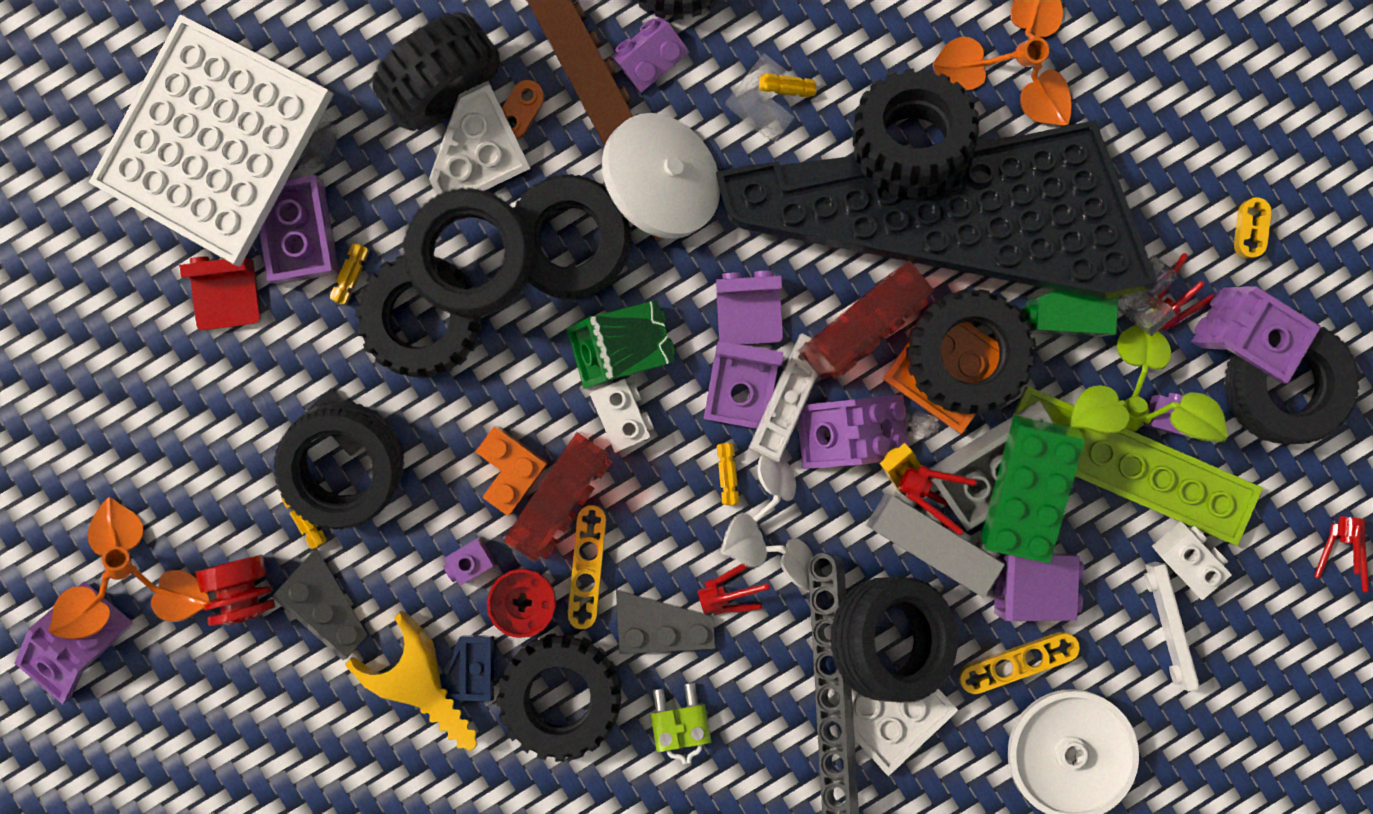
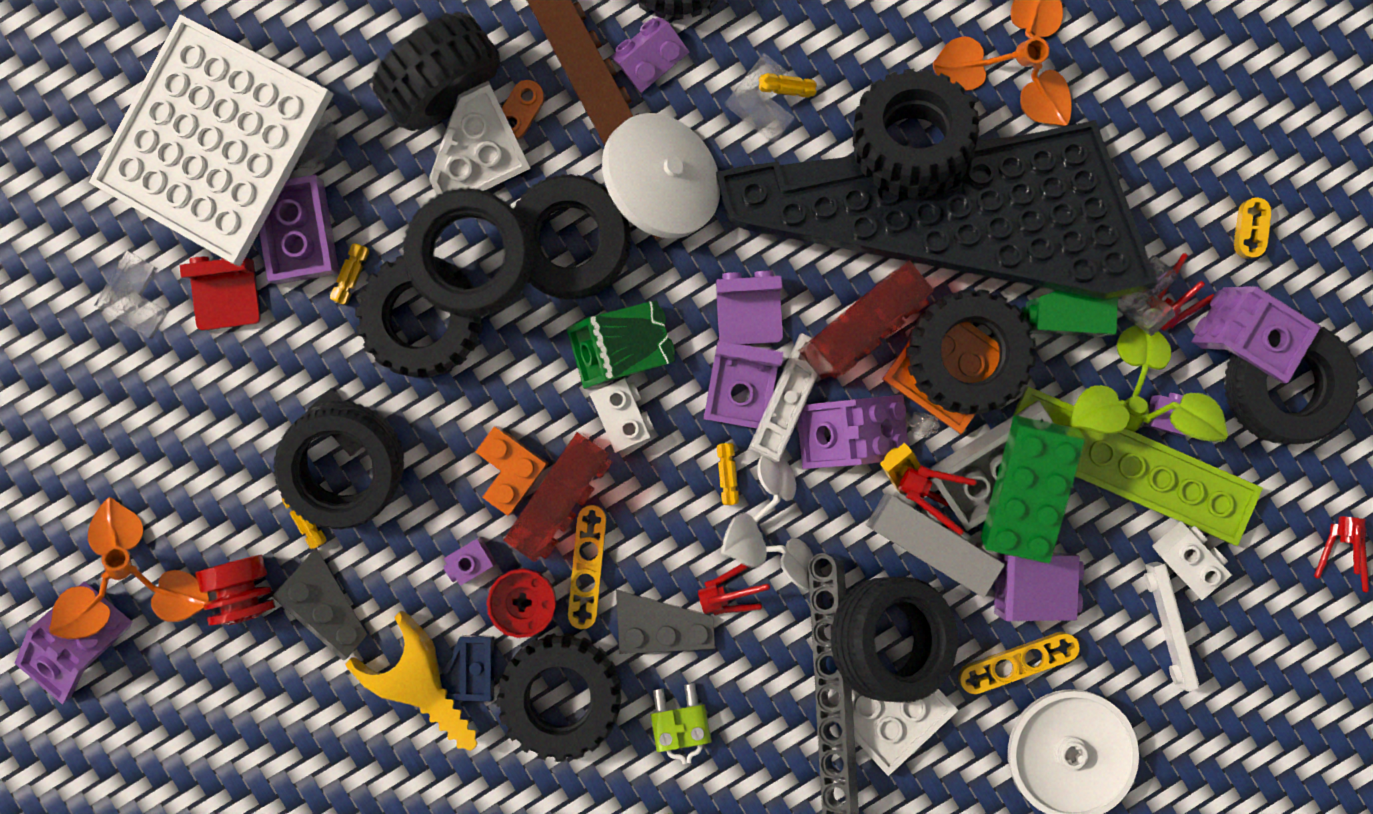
(124, 298): none -> clear plate

